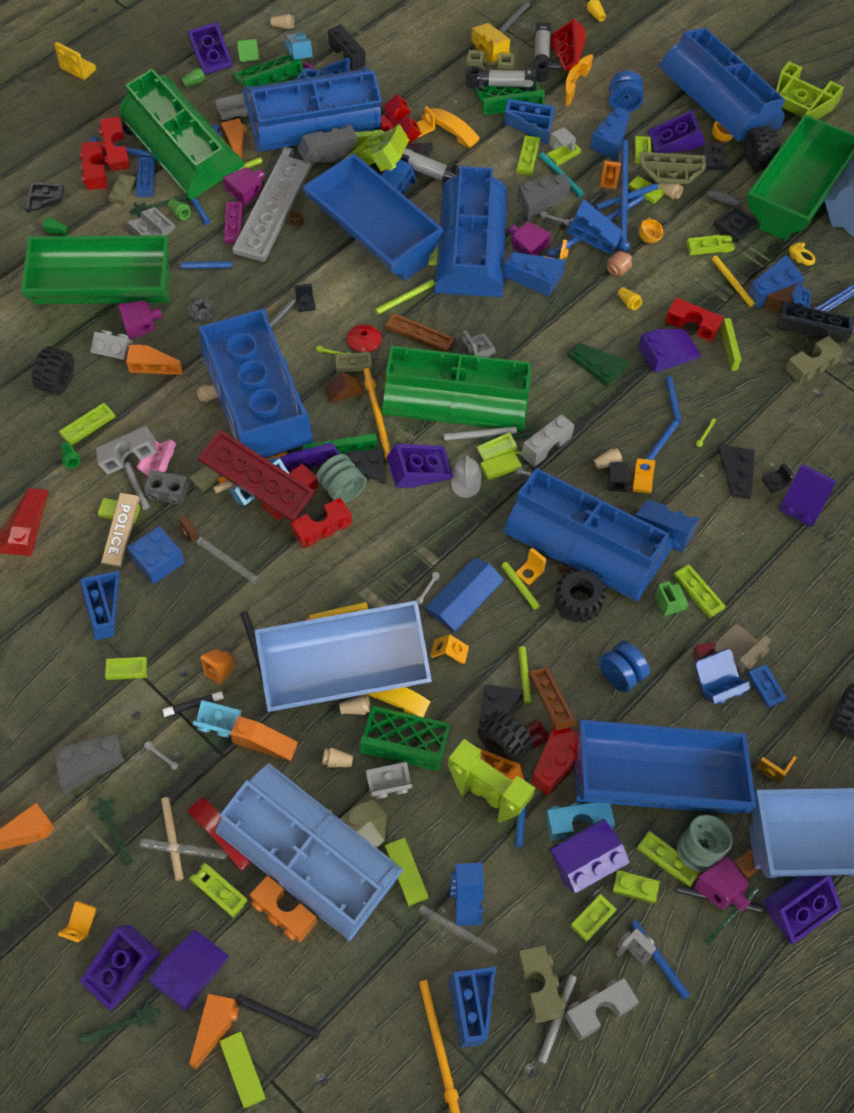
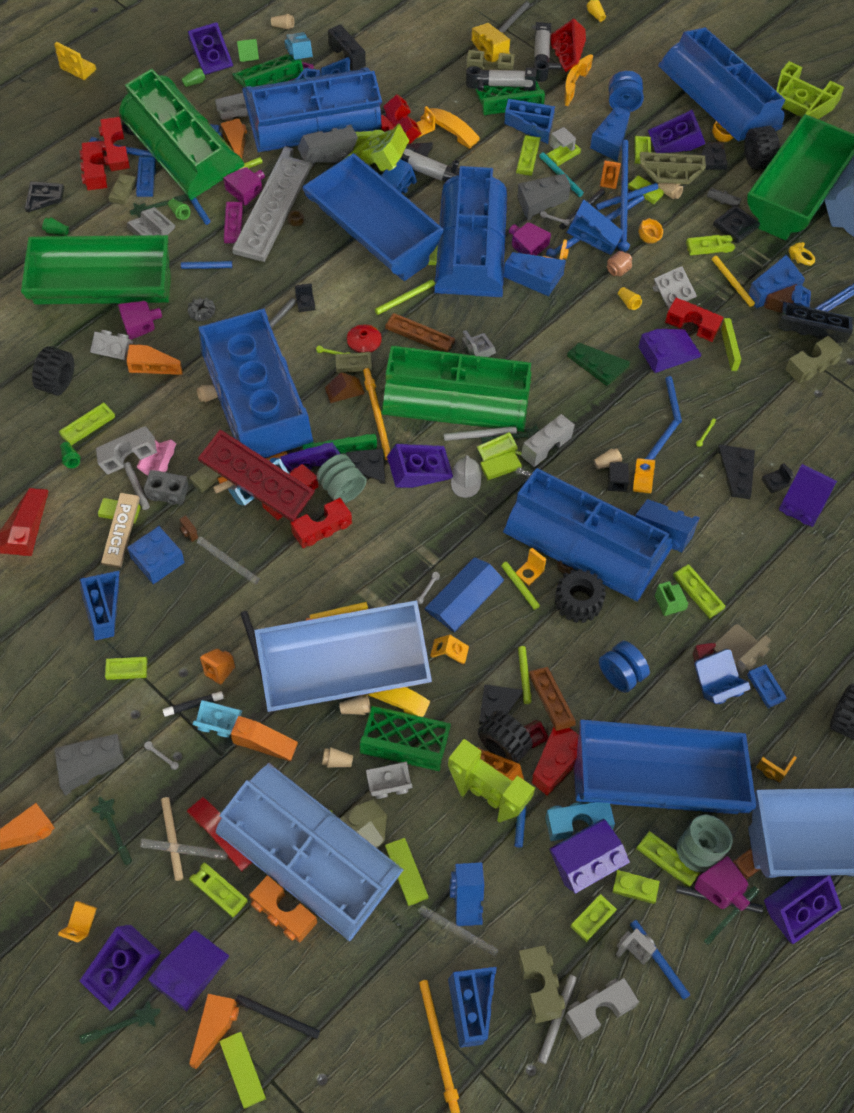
(674, 285): none -> light grey hinge

